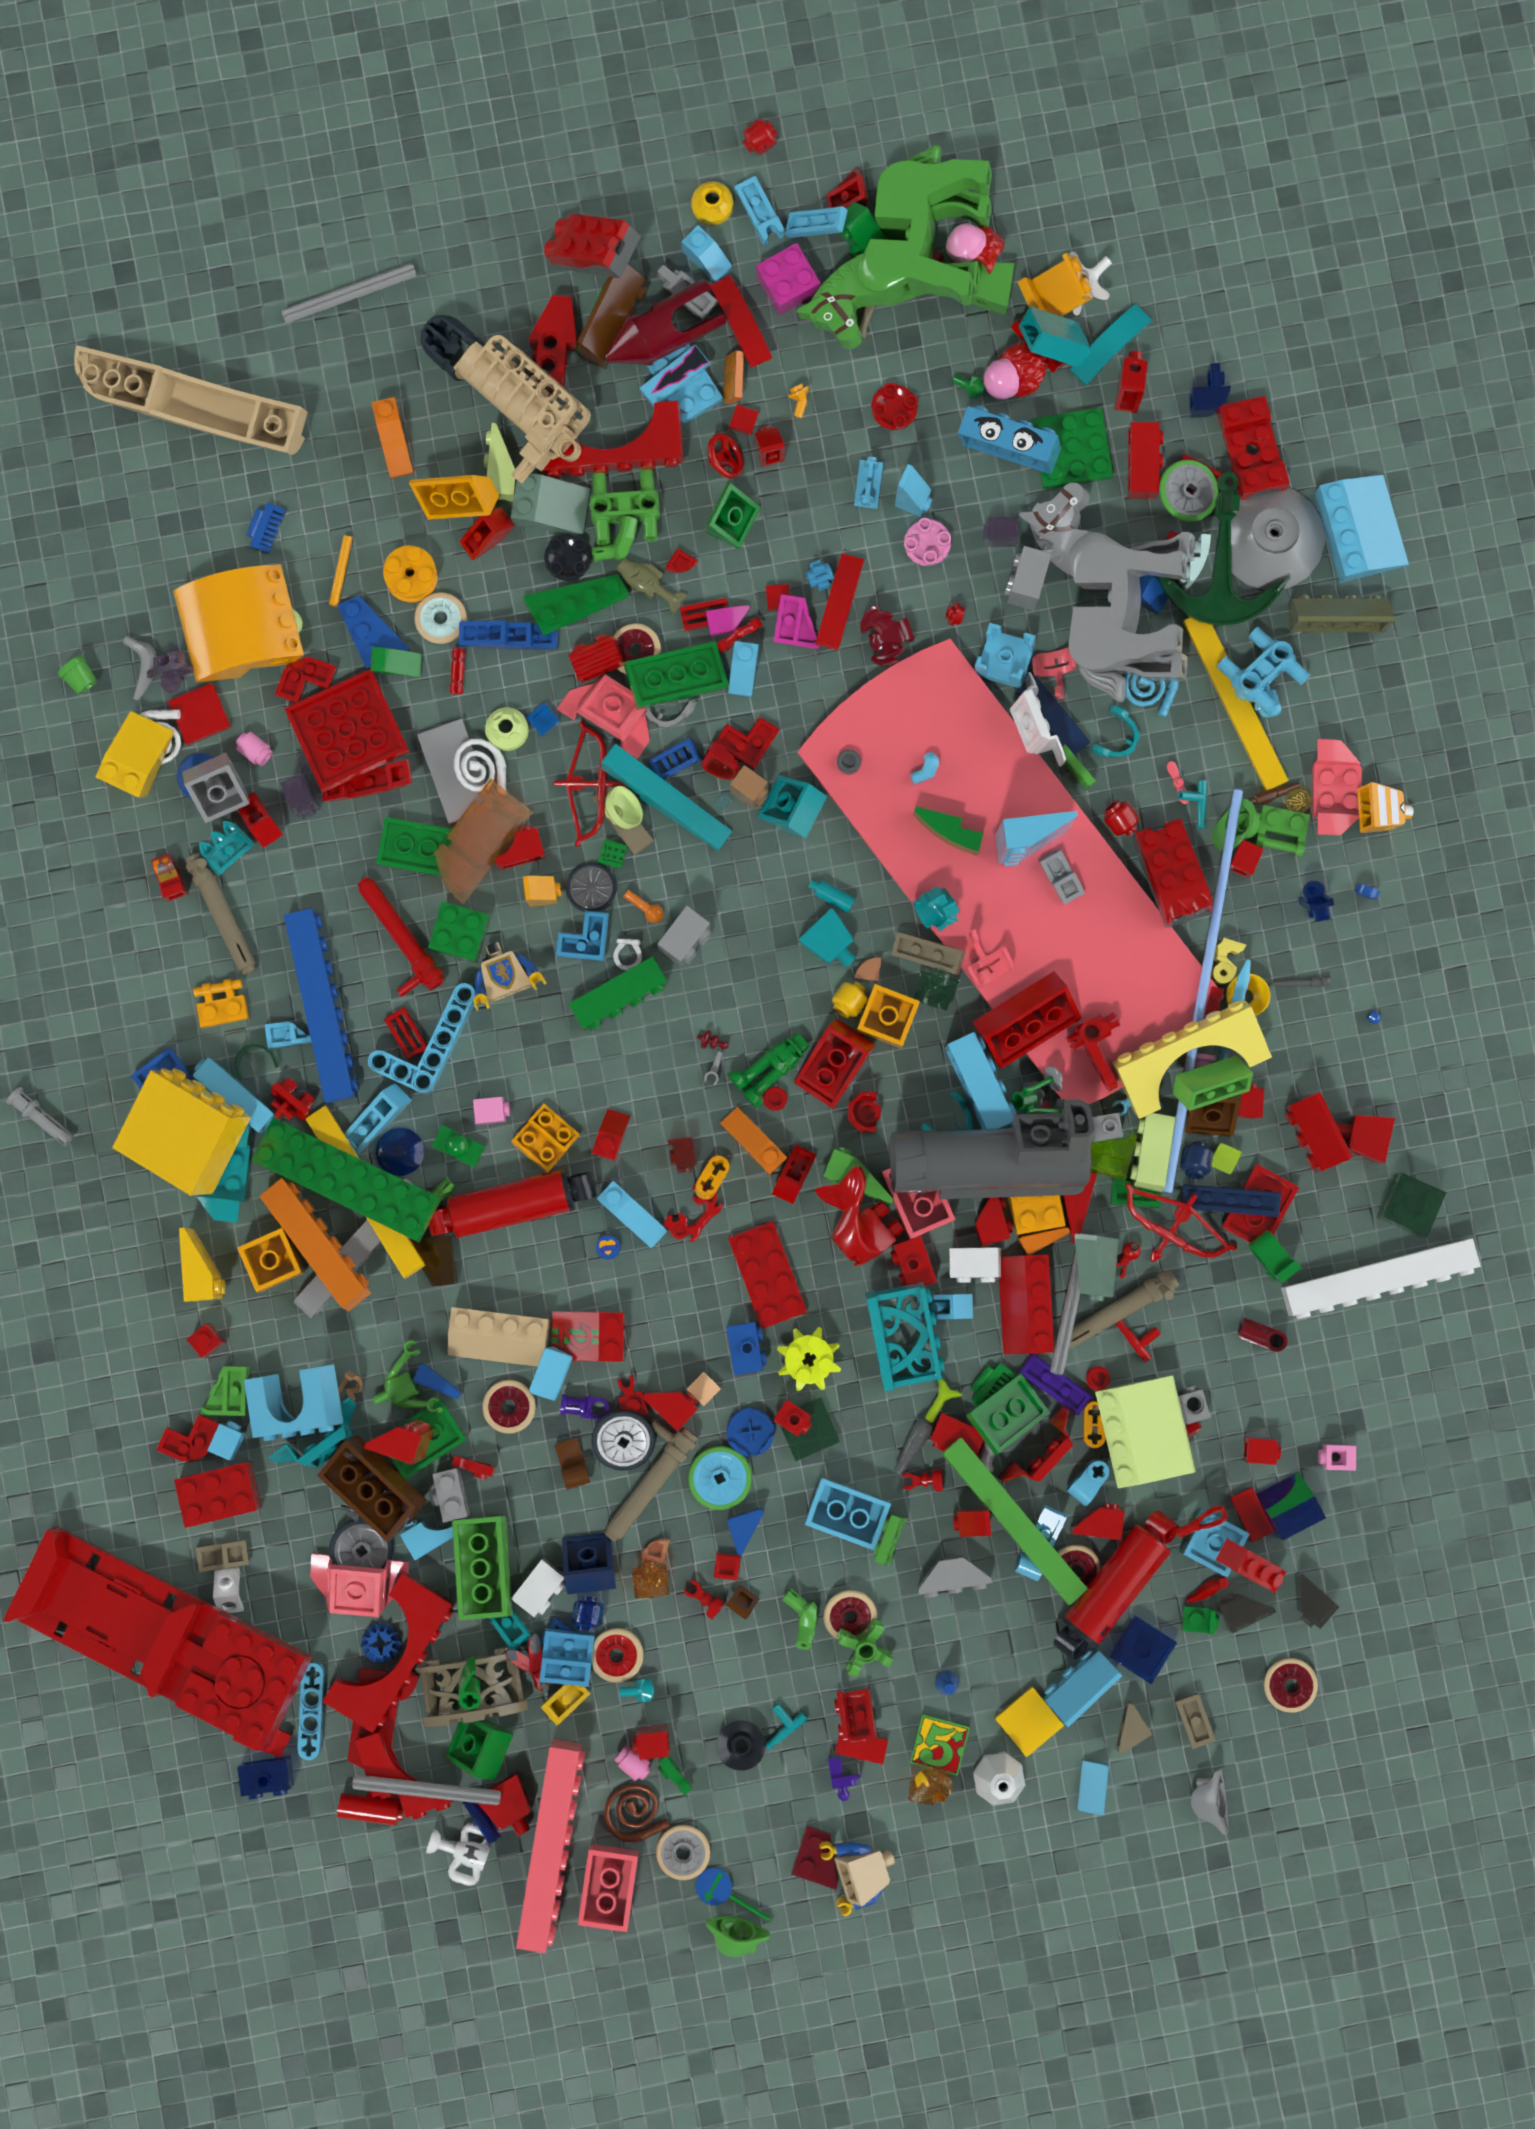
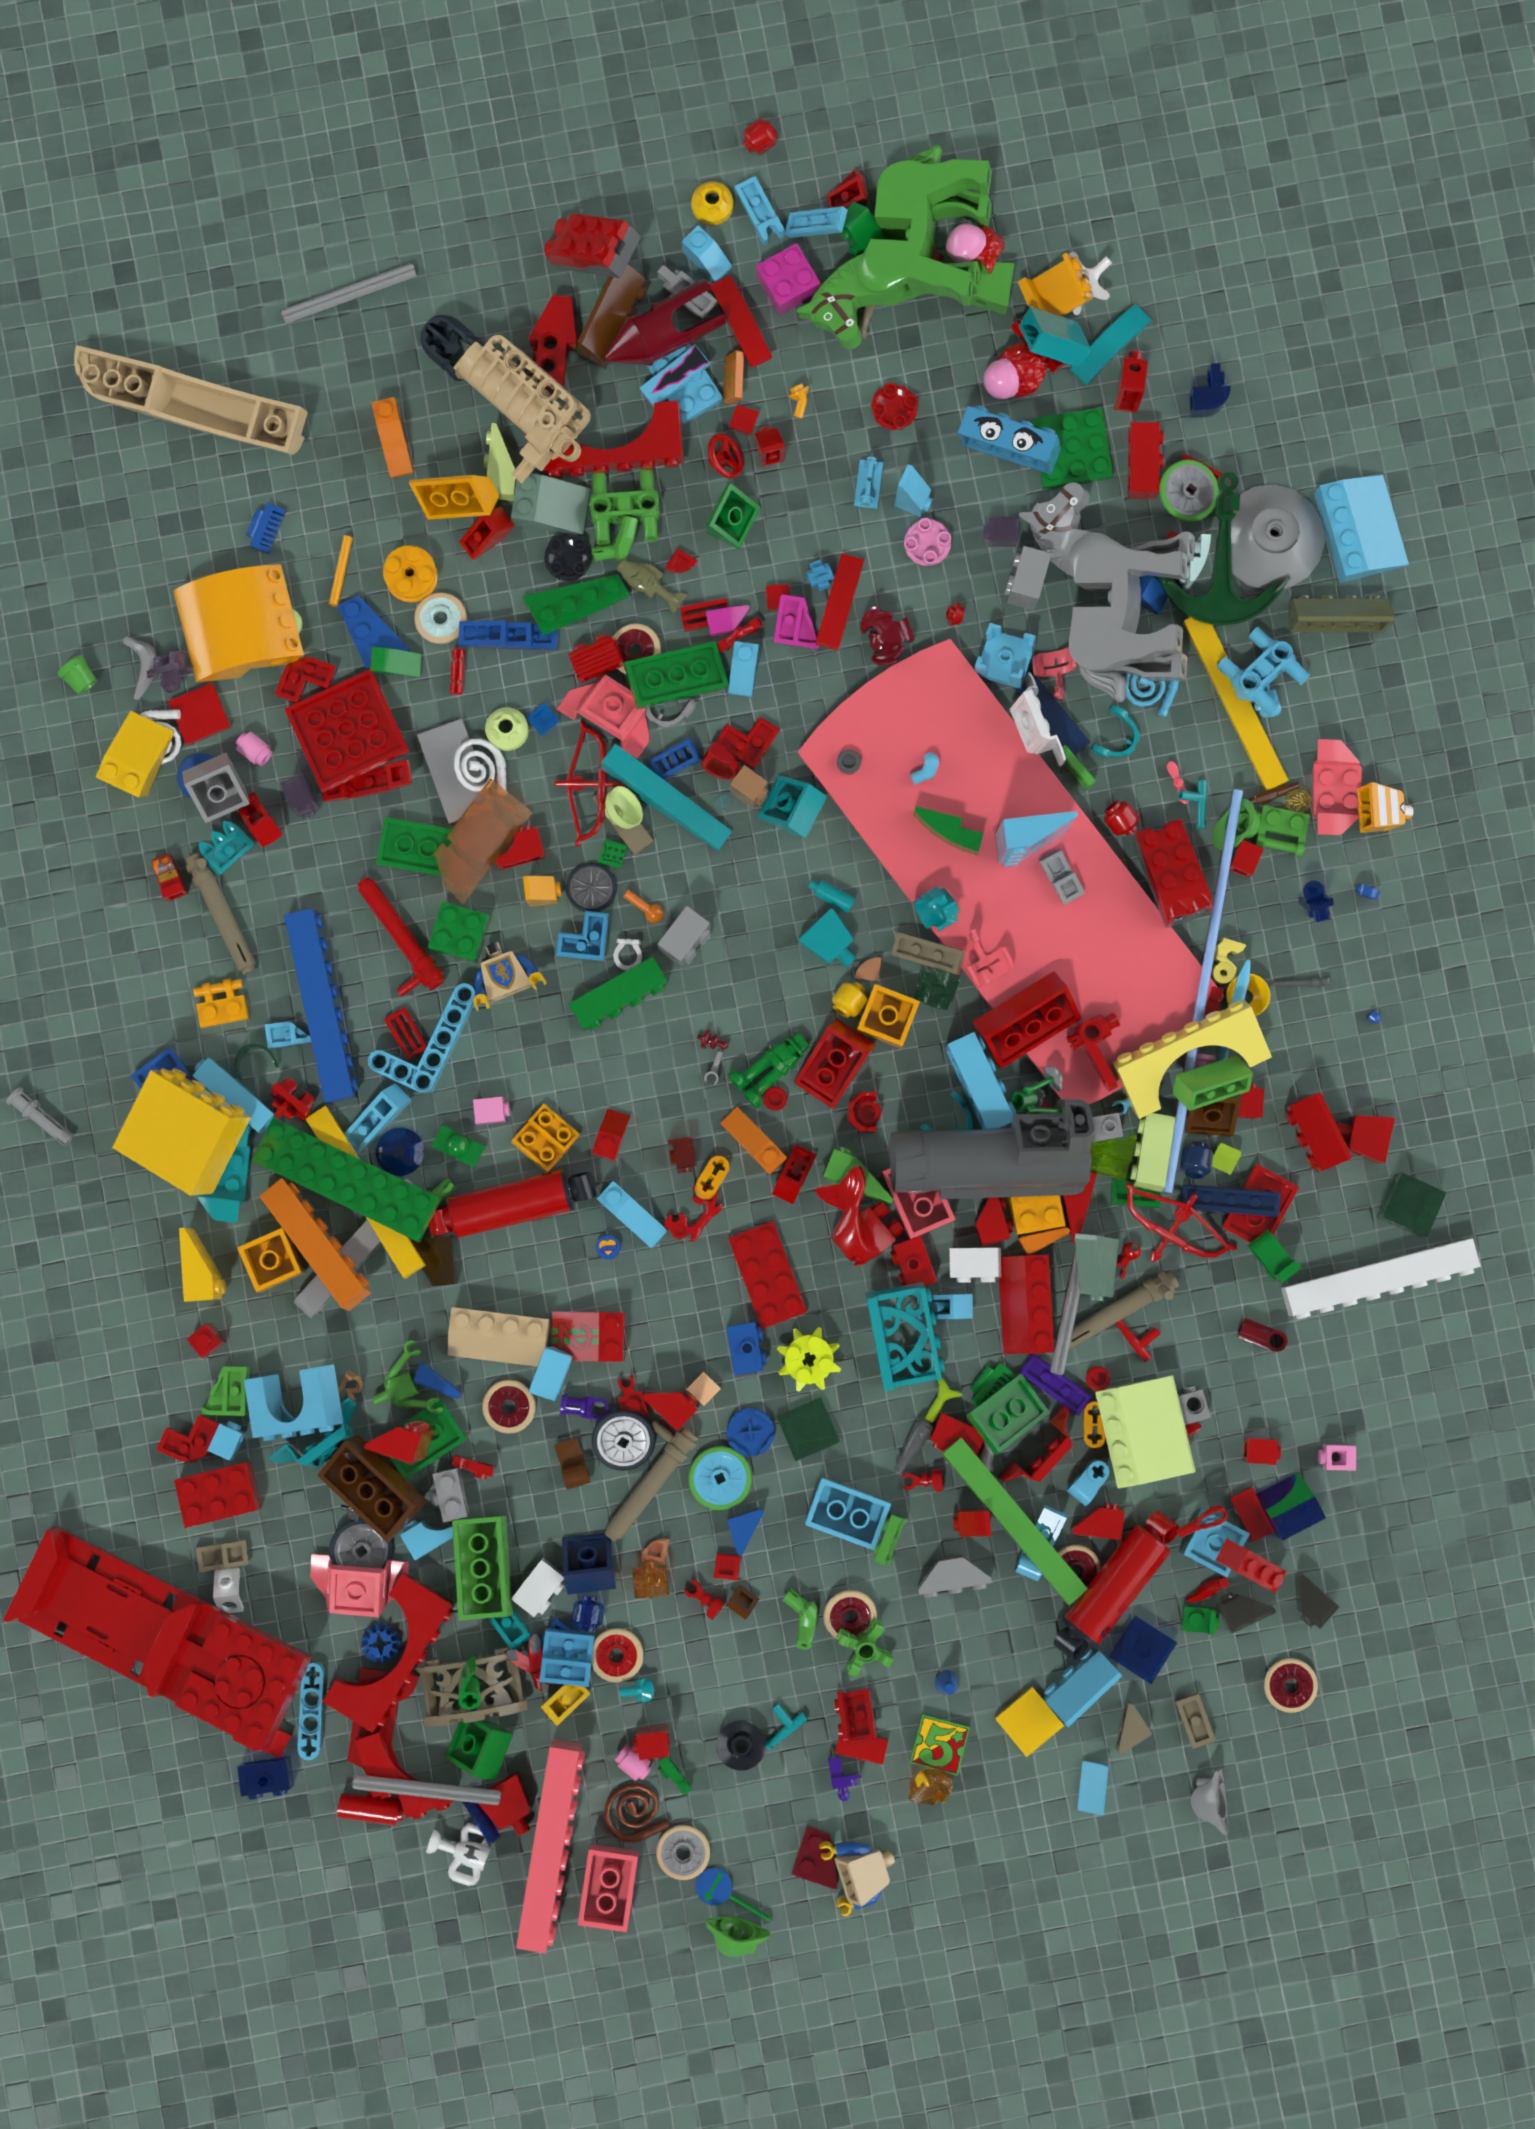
(793, 1418): red brick -> none
(974, 386): green plate -> none
(997, 1769): white cone -> none
(1245, 425): red piece -> none

